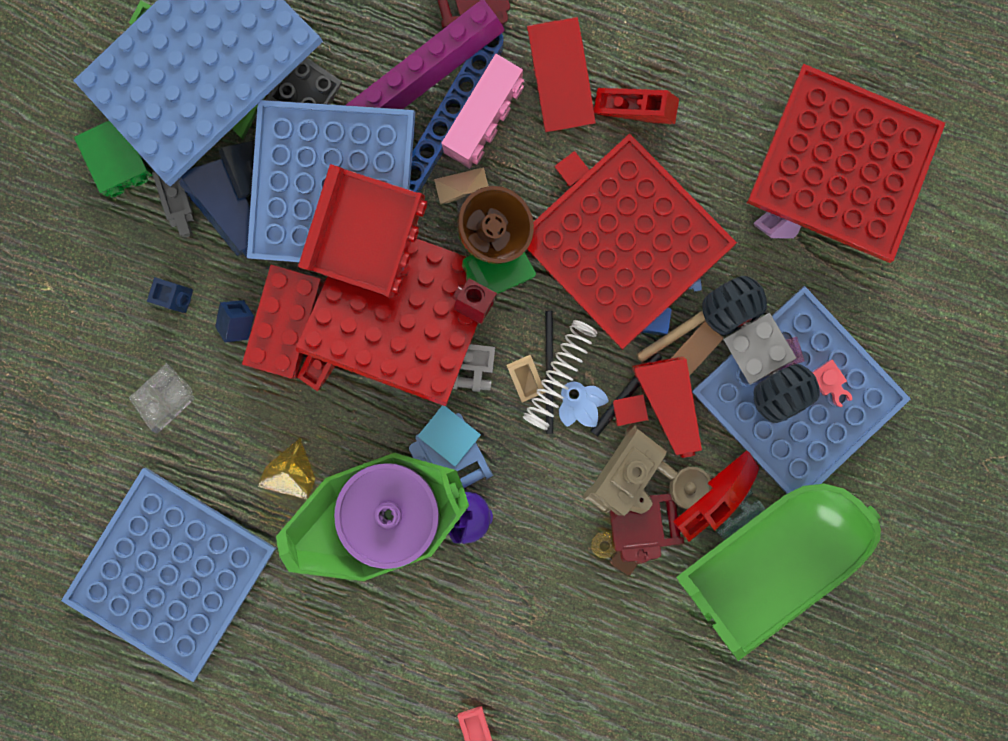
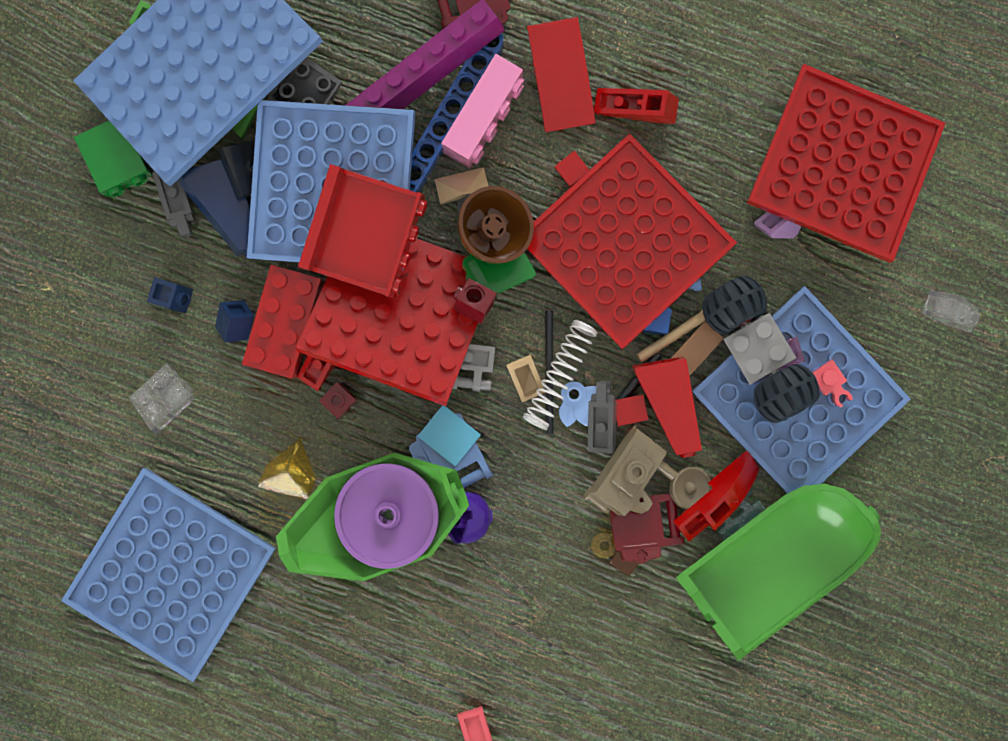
(338, 400): none -> dark red brick
(602, 420): none -> dark grey hinge
(951, 311): none -> clear slope

